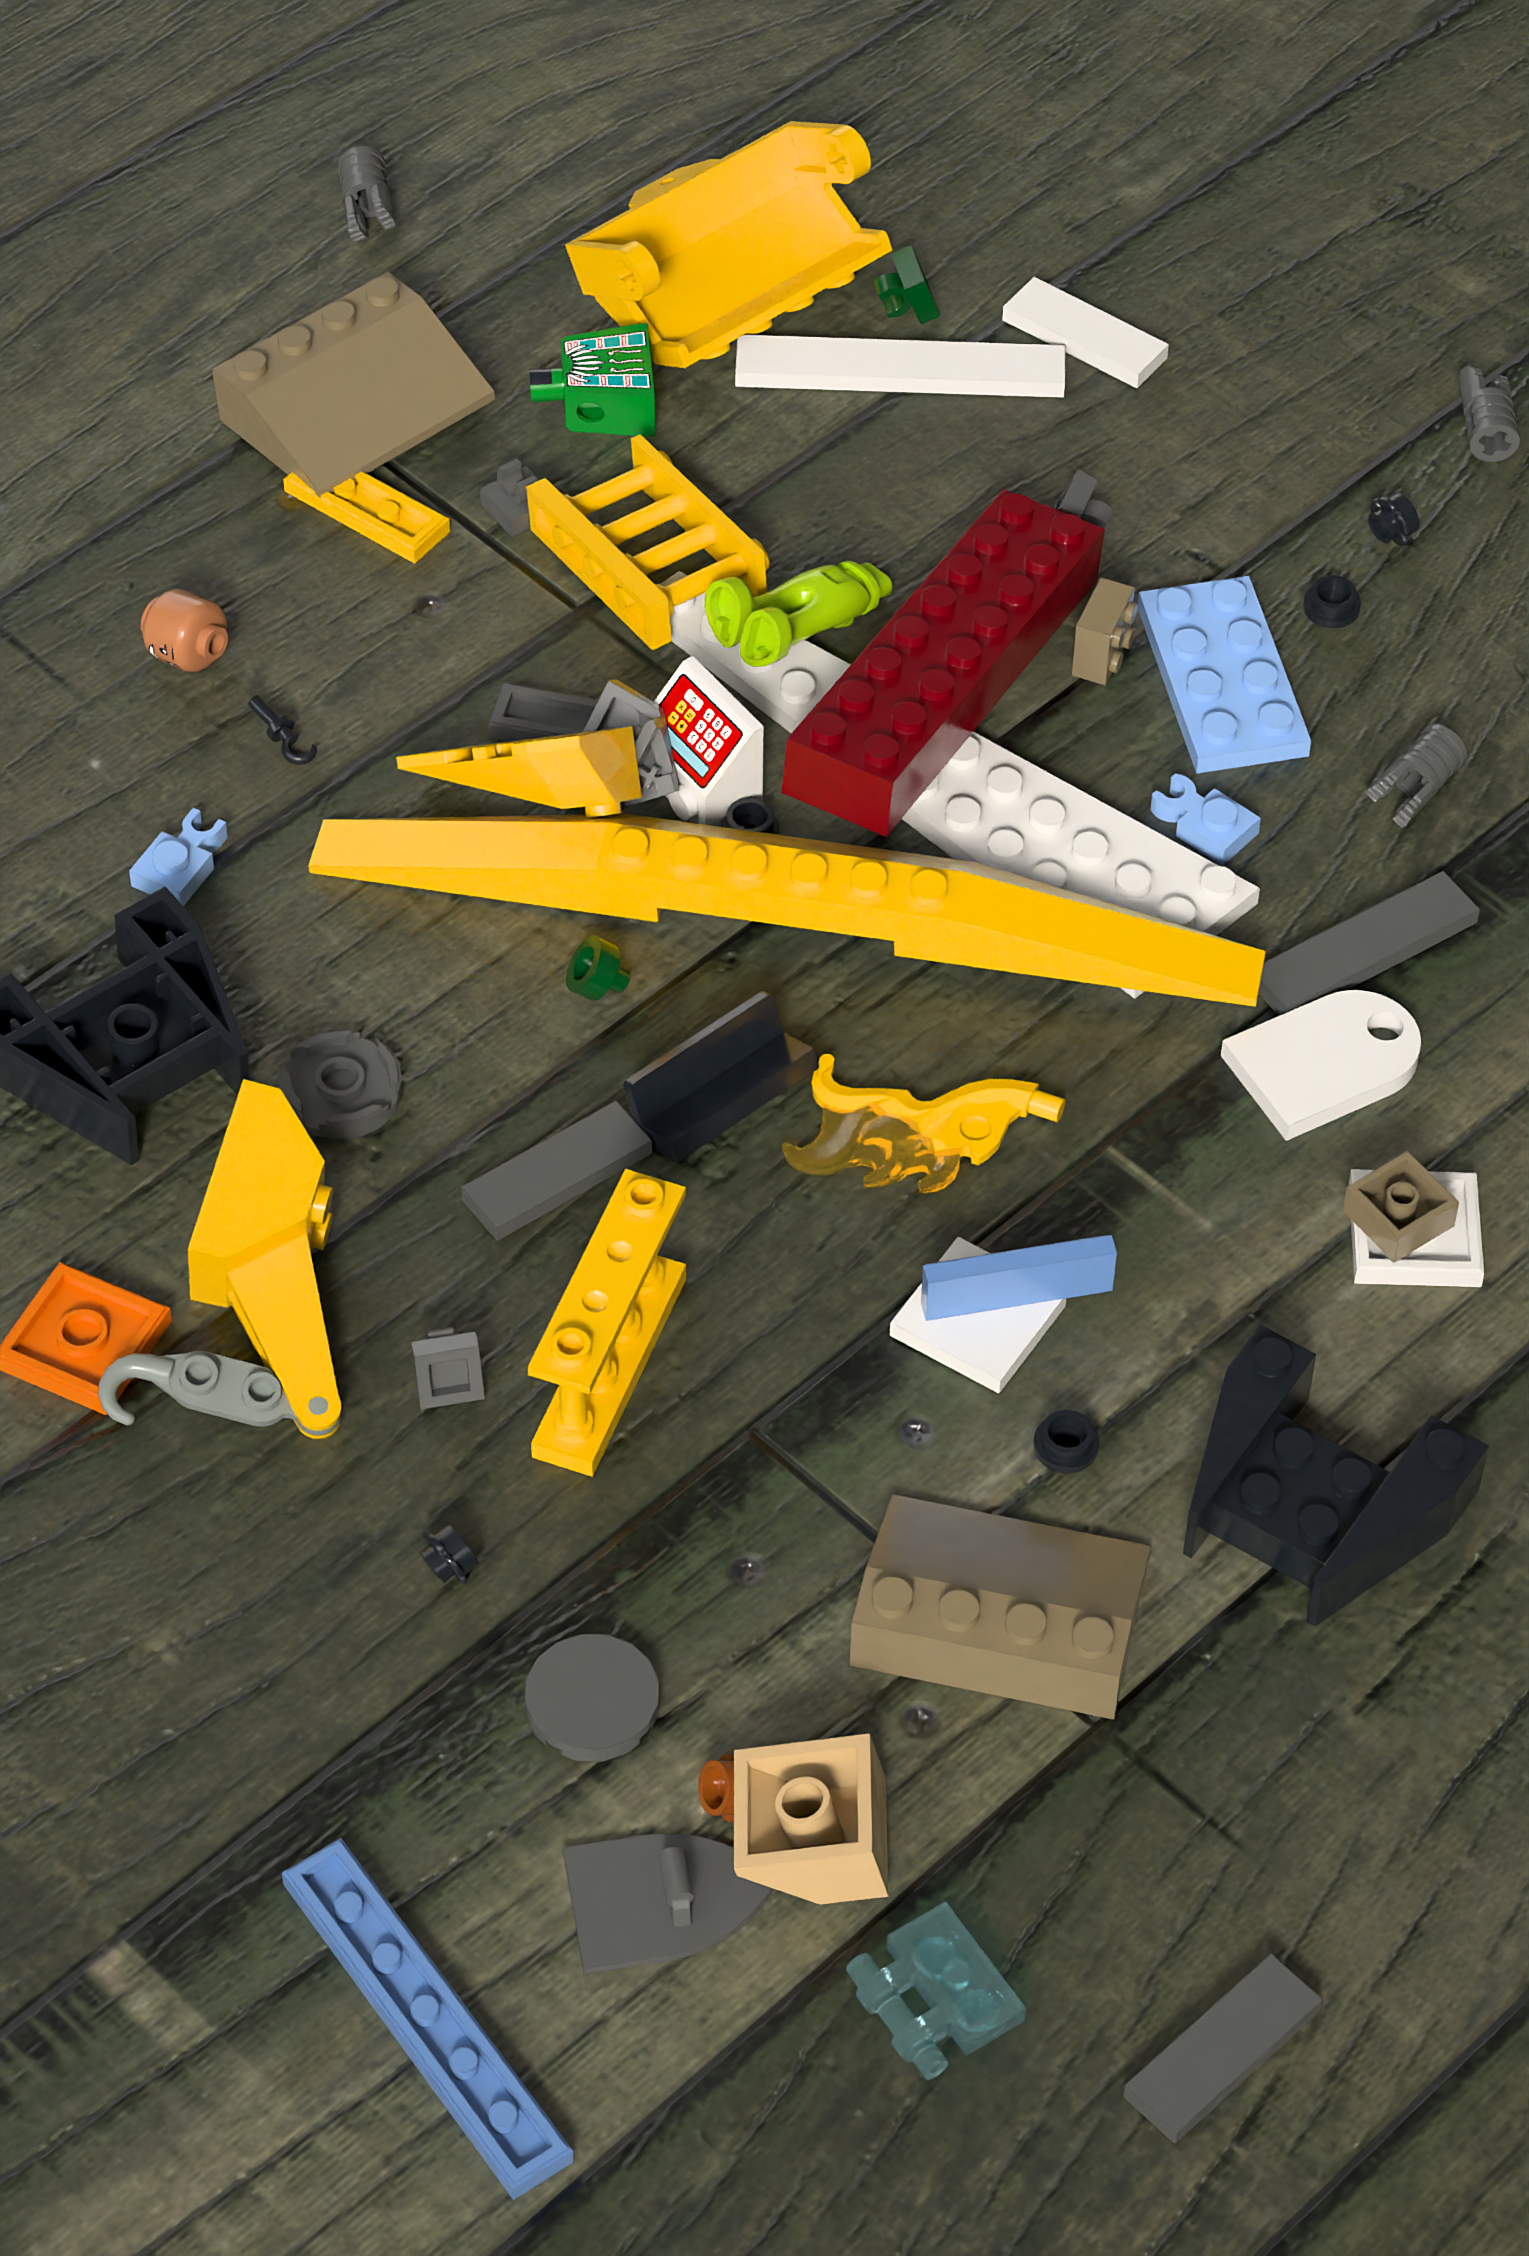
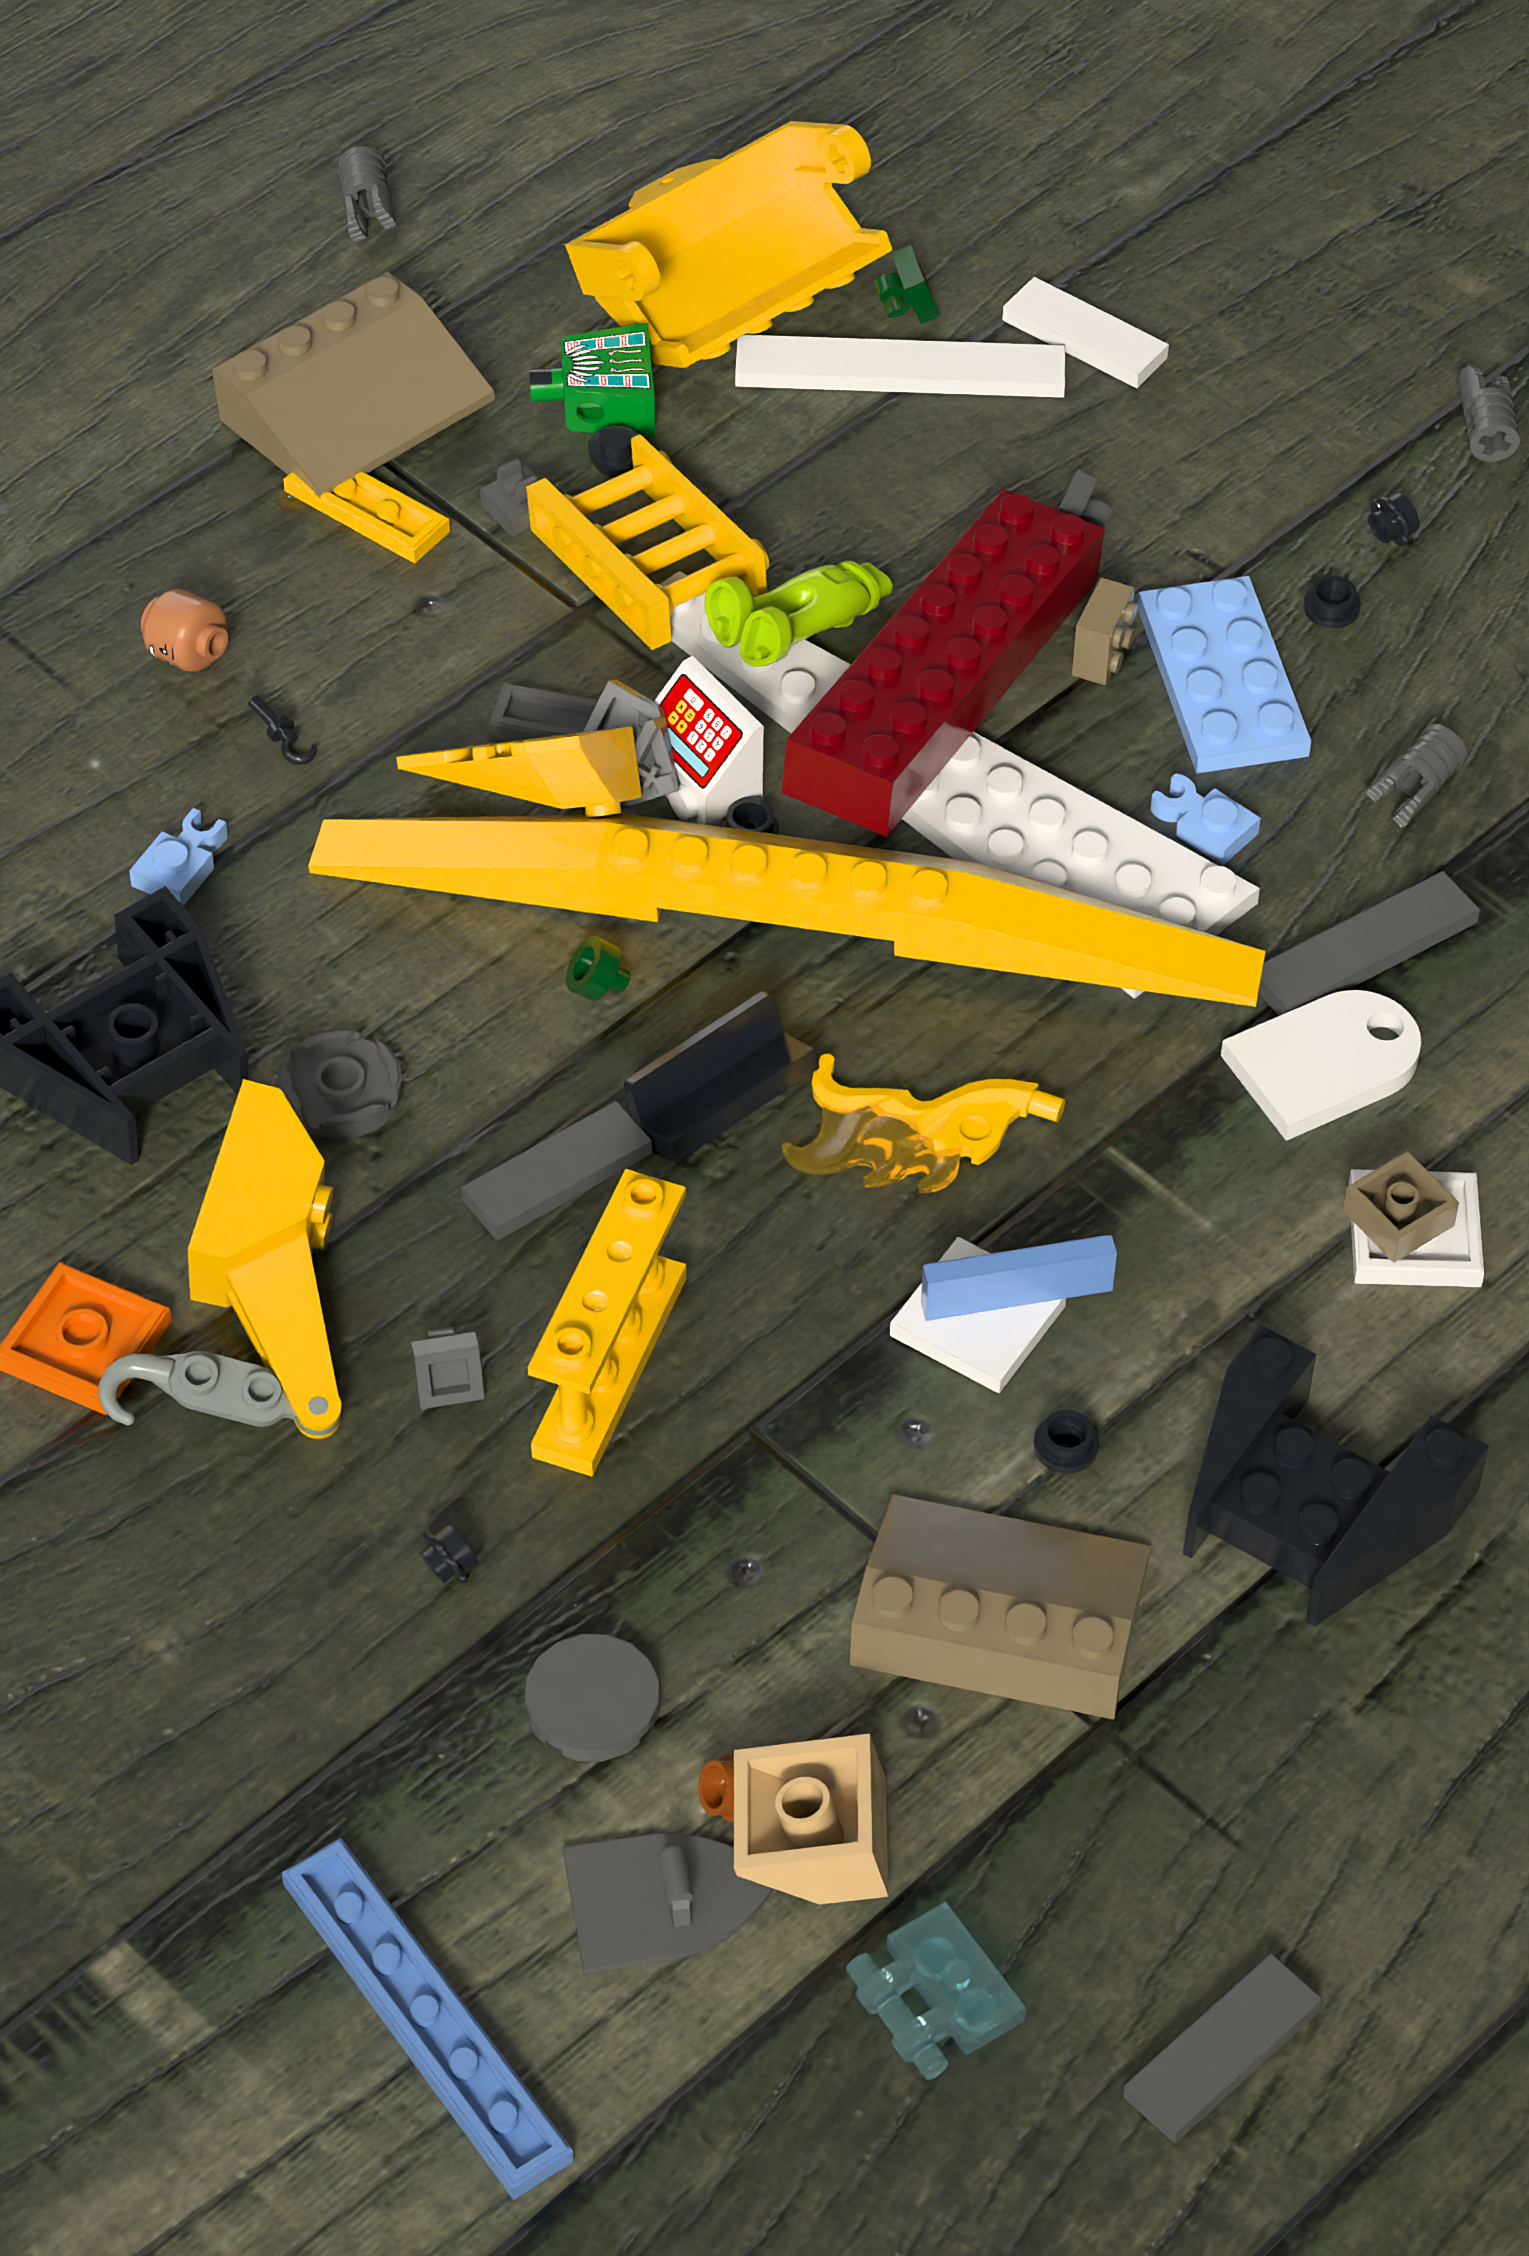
(612, 450): none -> black plate

